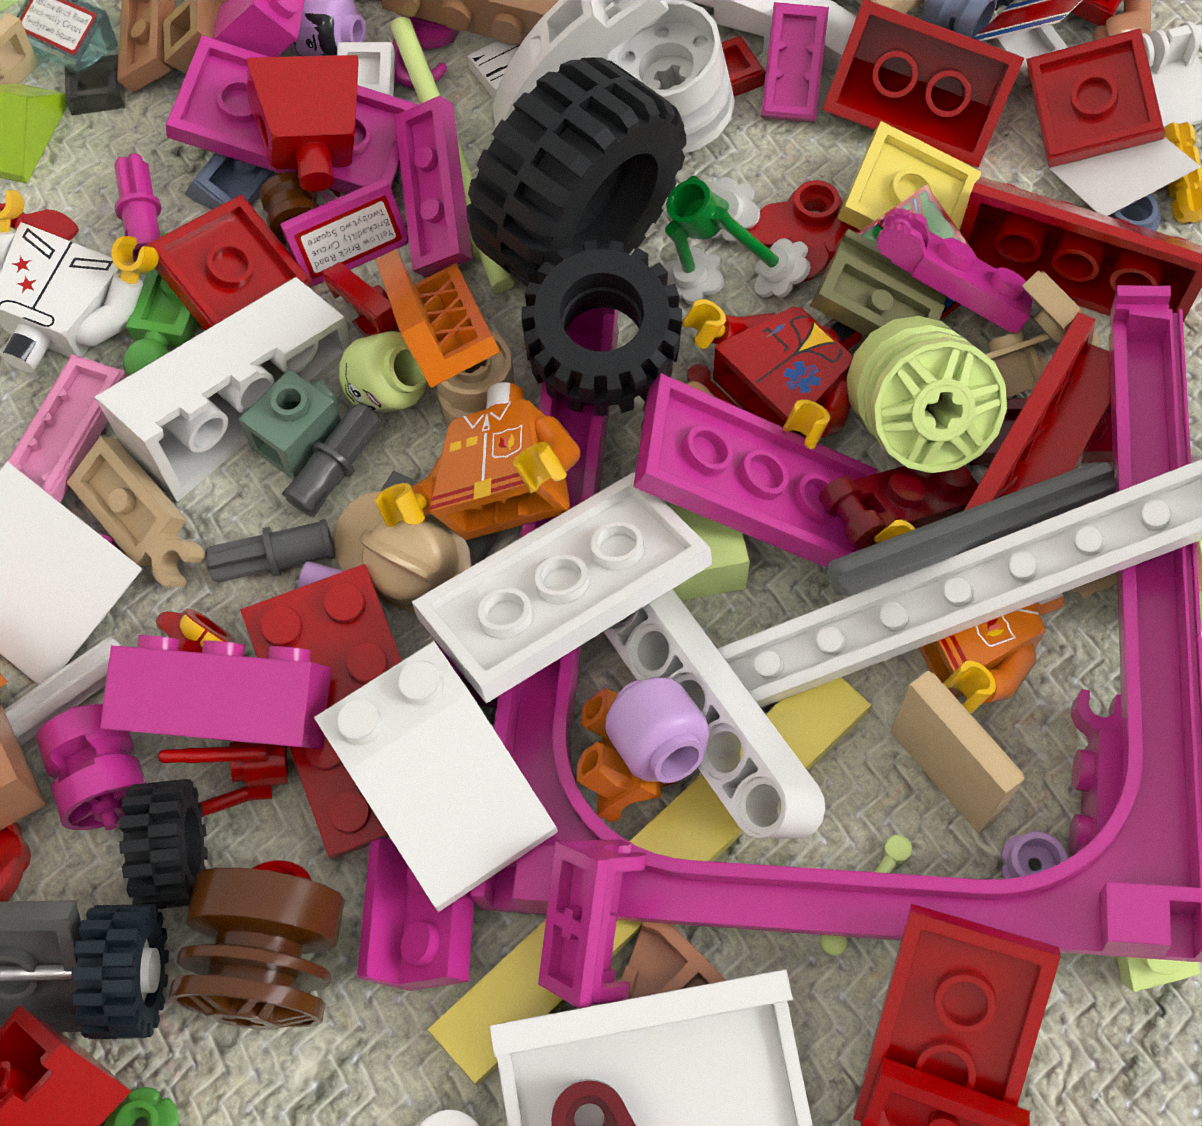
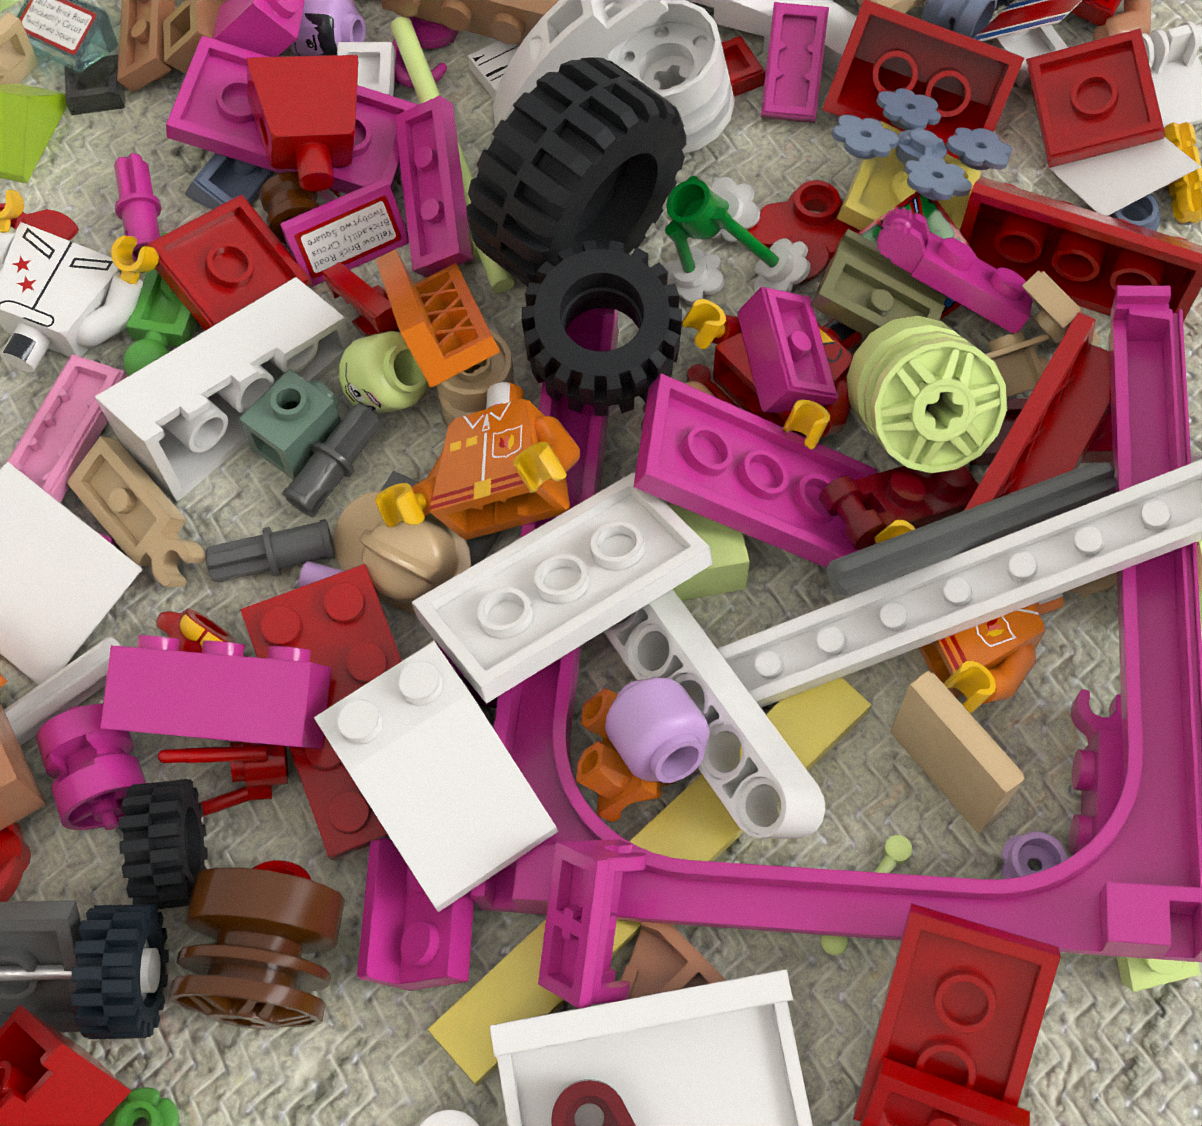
(785, 350): none -> dark pink slope
(920, 148): none -> sand blue plant

